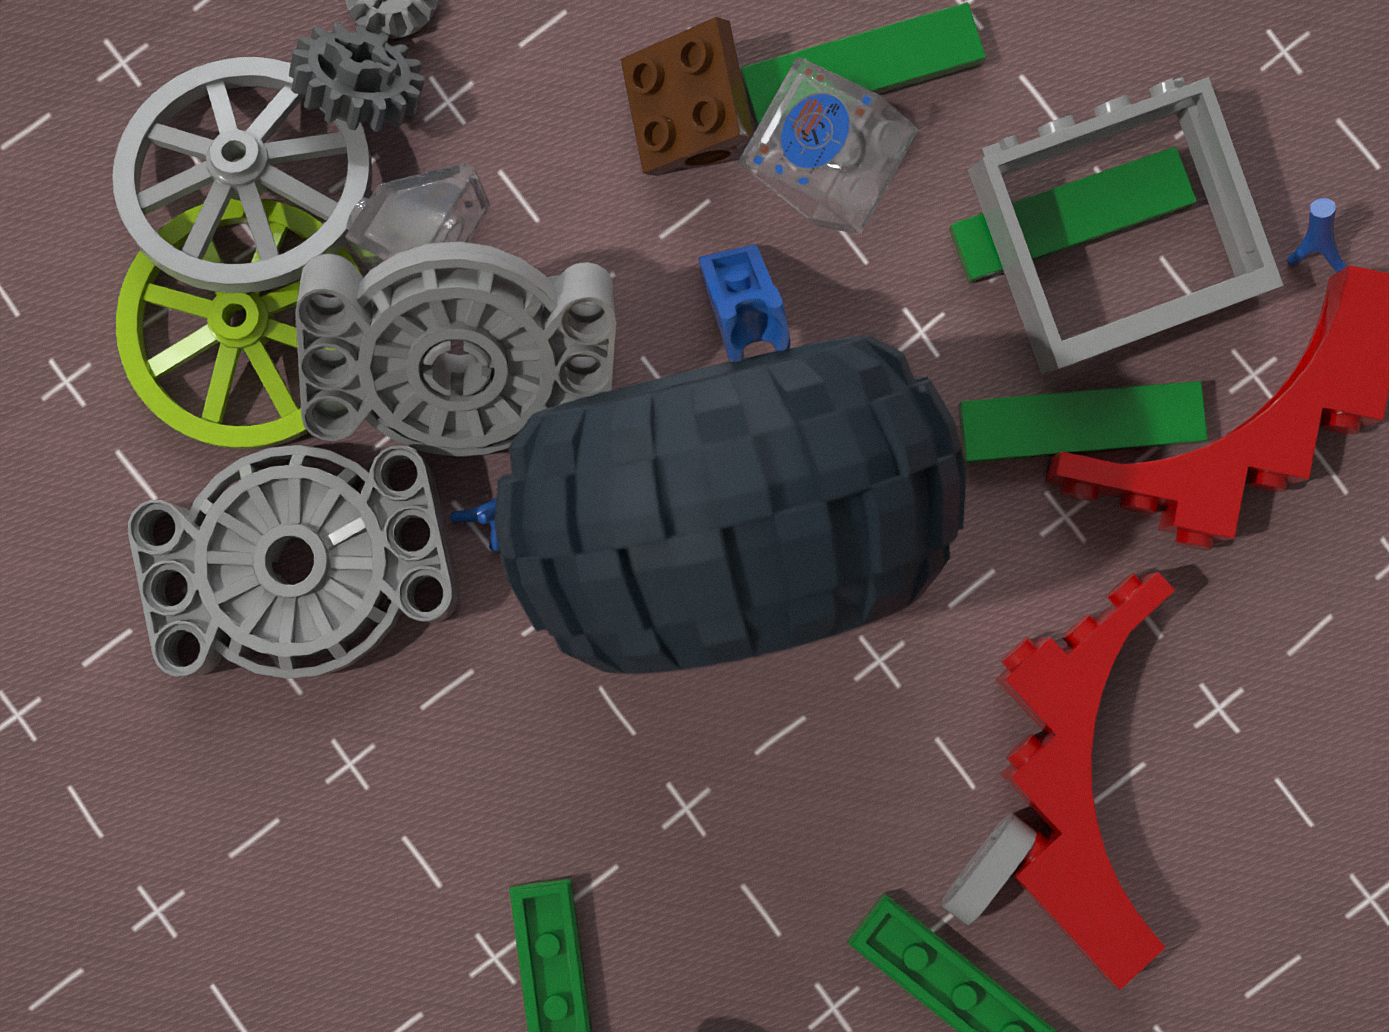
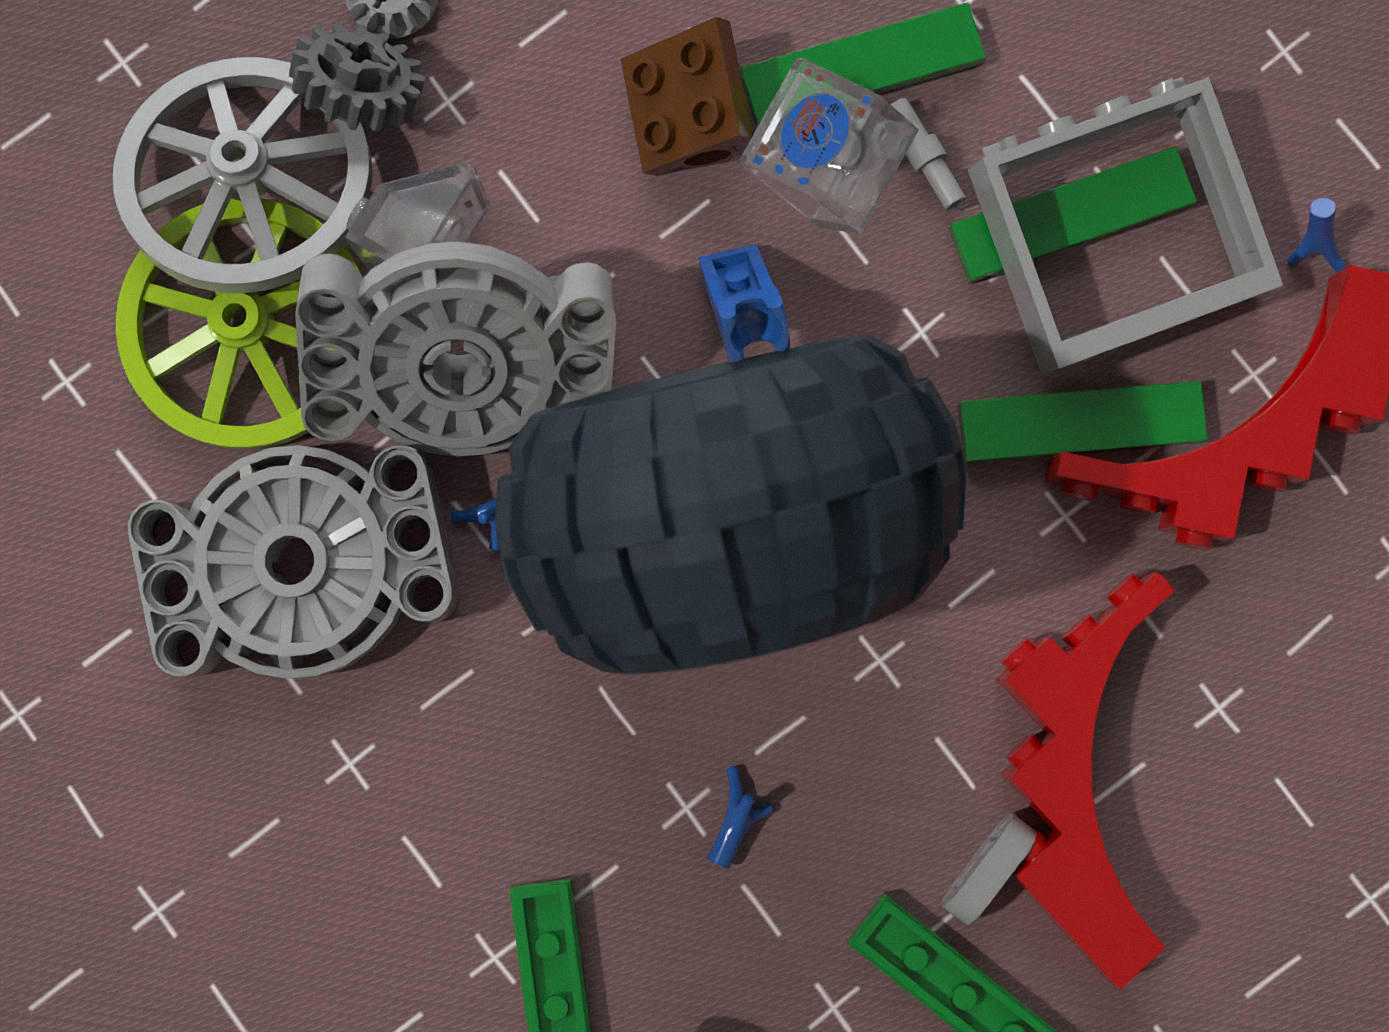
(737, 821): none -> blue bar
(928, 157): none -> light grey bar

